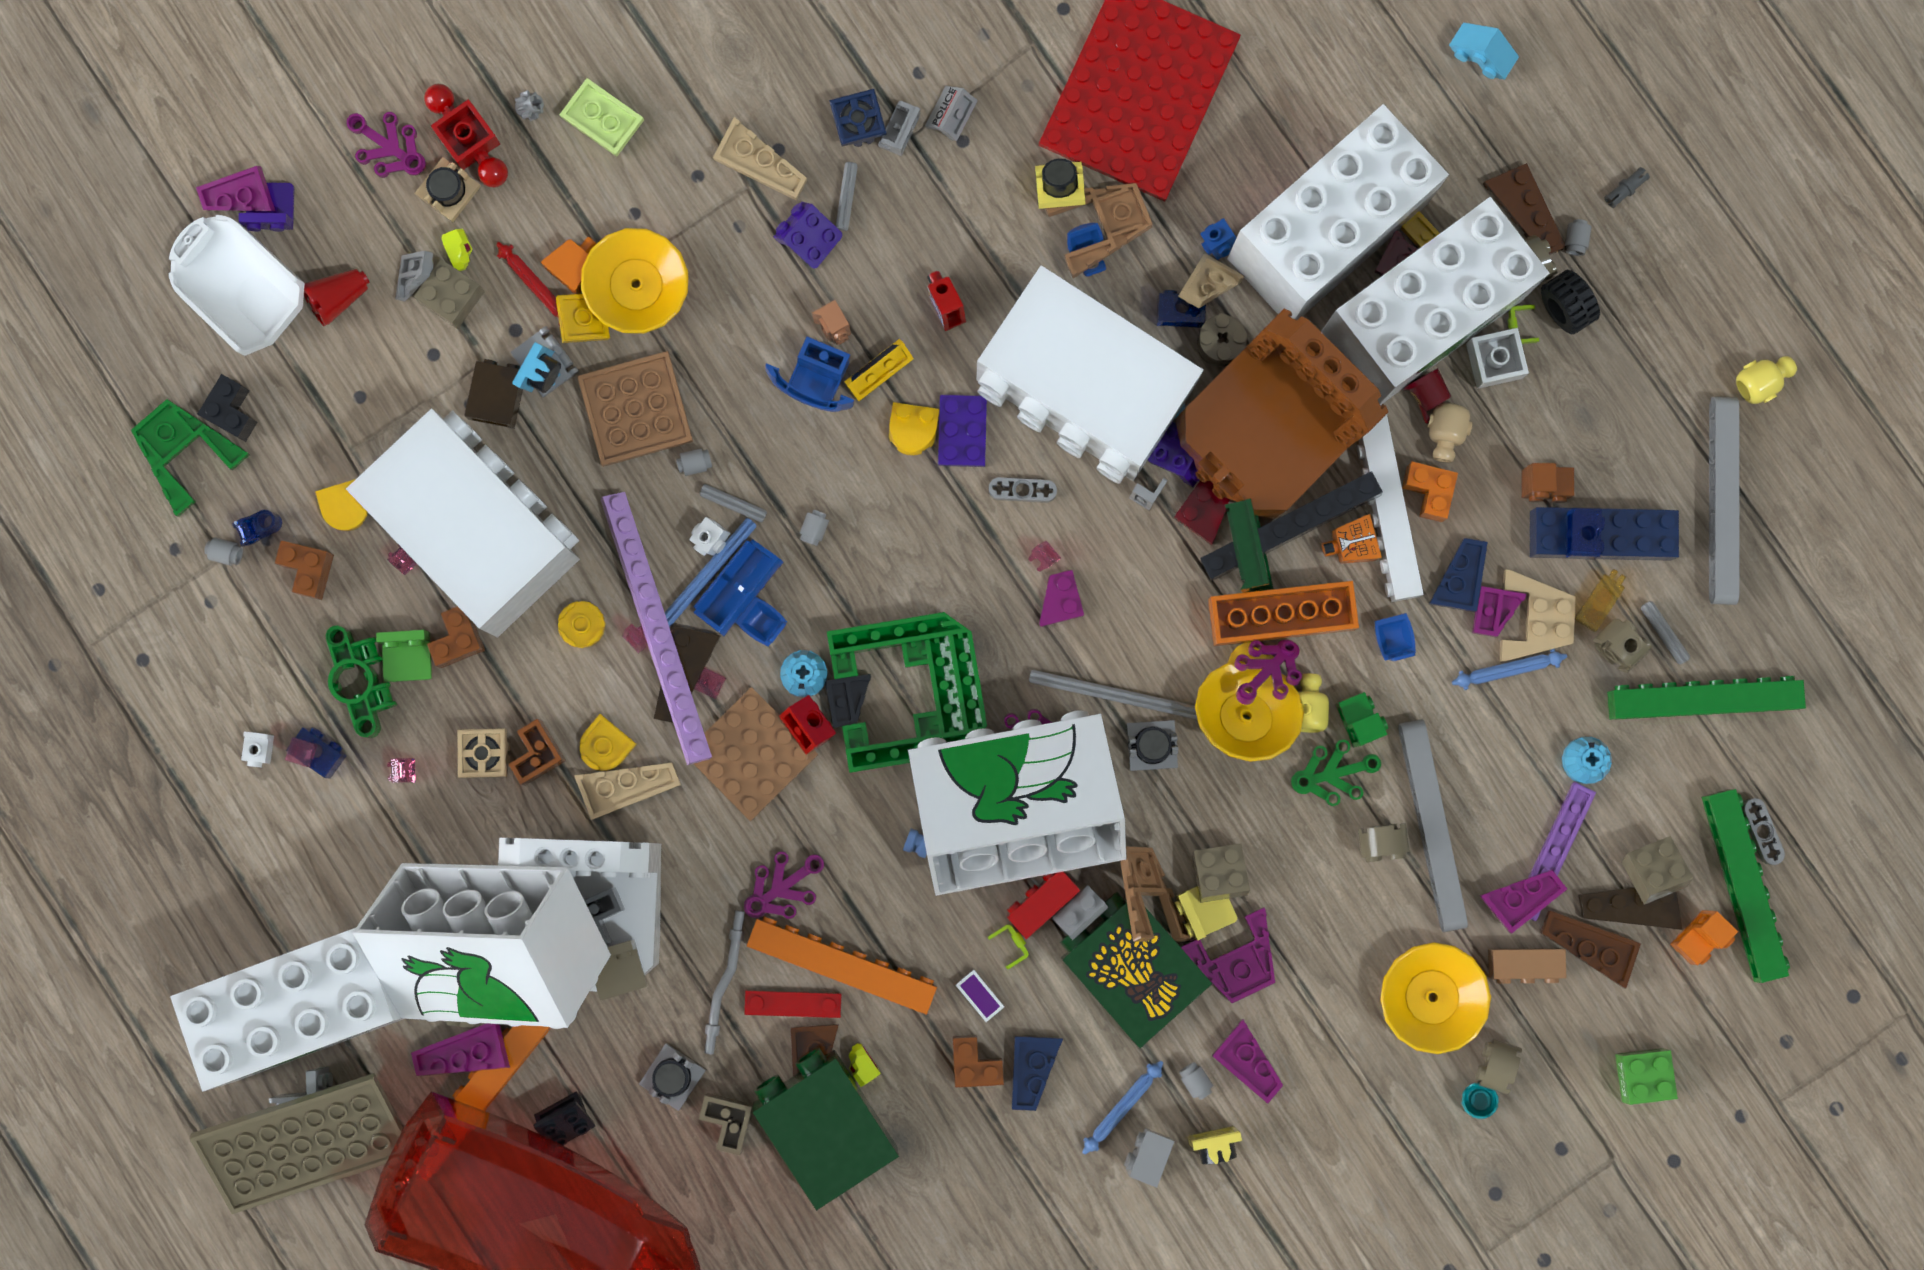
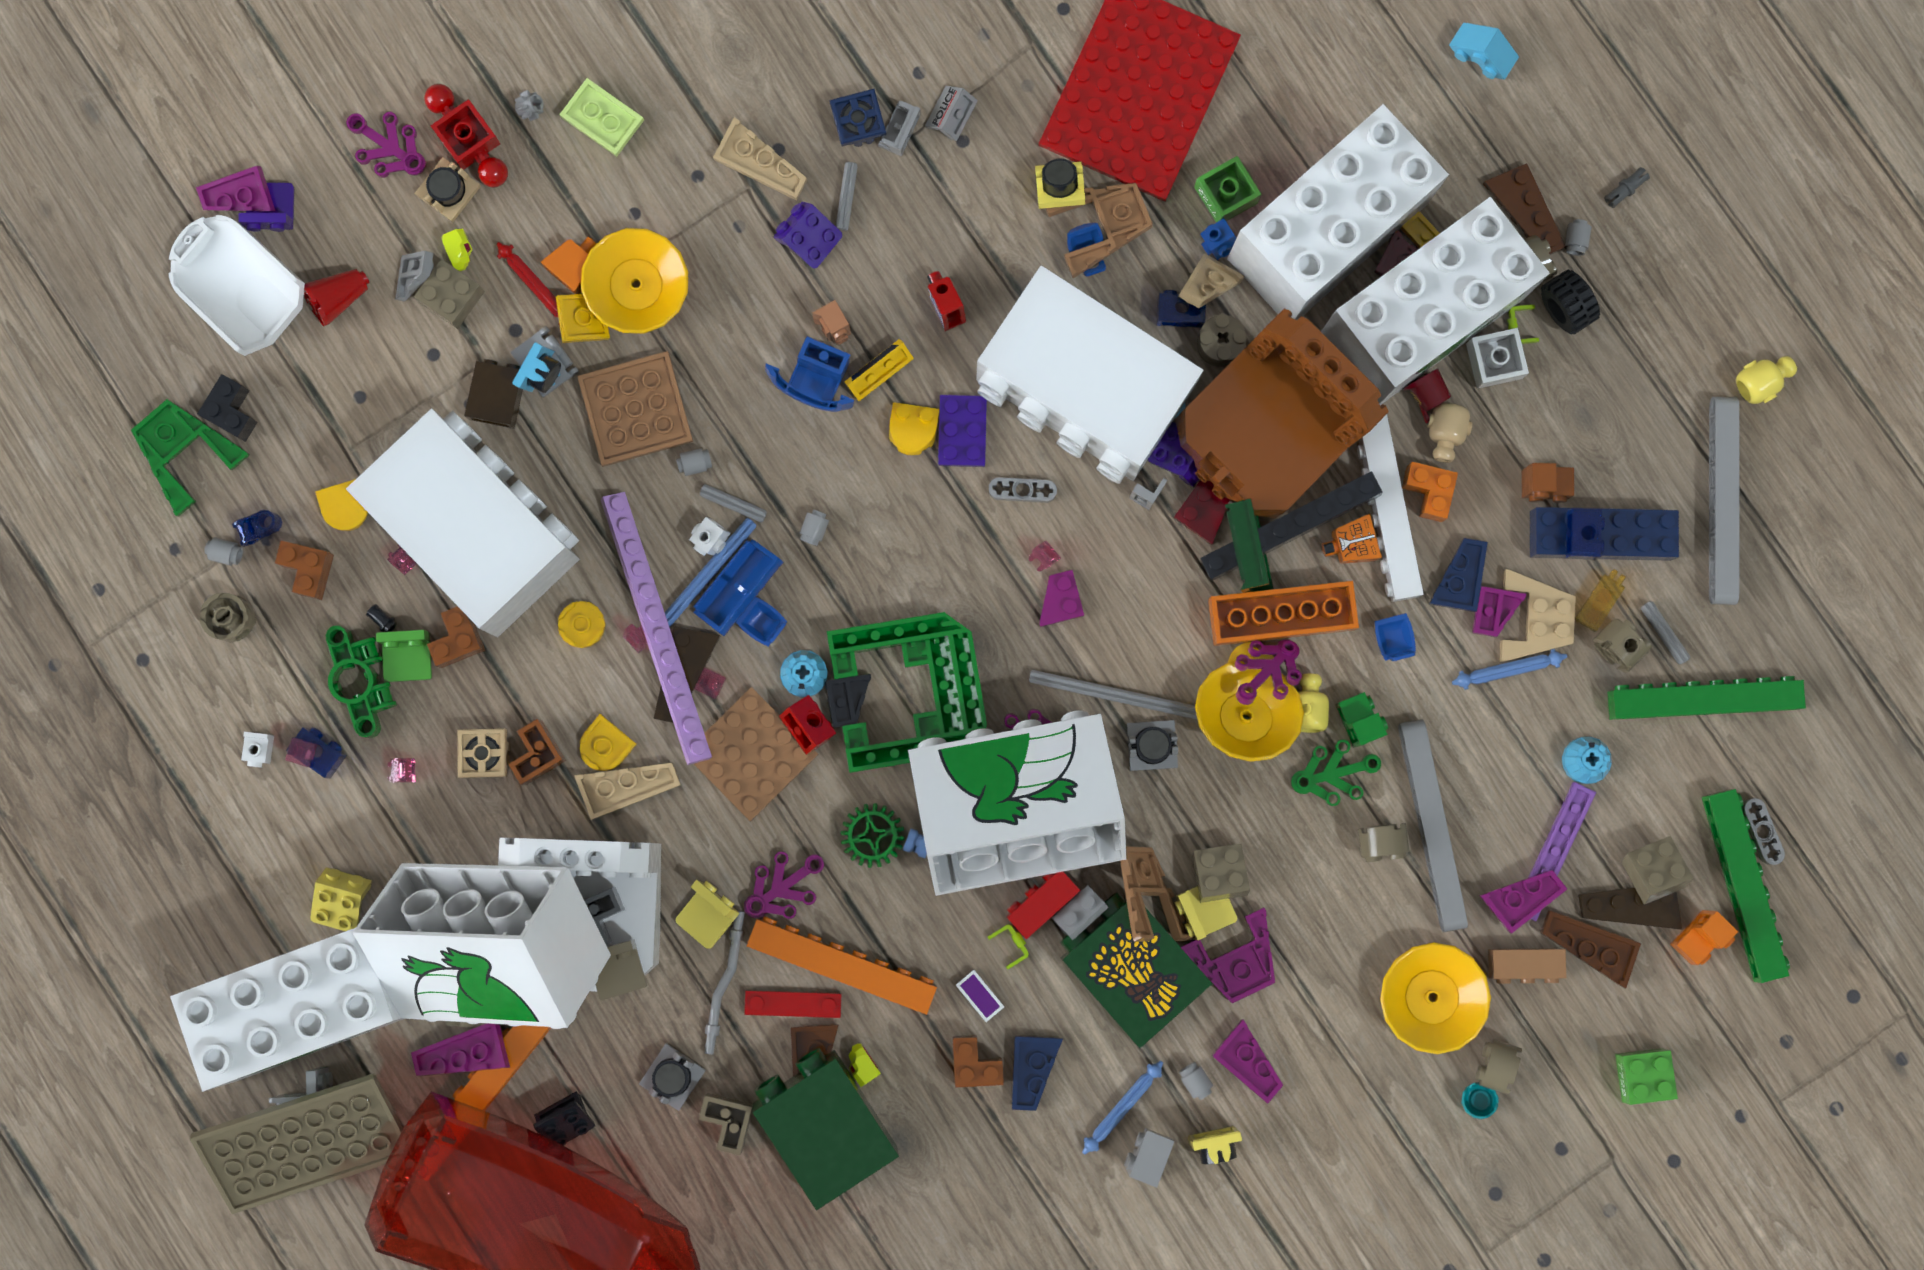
(227, 617): none -> dark tan brick
(338, 899): none -> light yellow bracket
(378, 616): none -> black pin
(707, 914): none -> light yellow bracket
(876, 851): none -> green gear
(1227, 190): none -> bright green brick

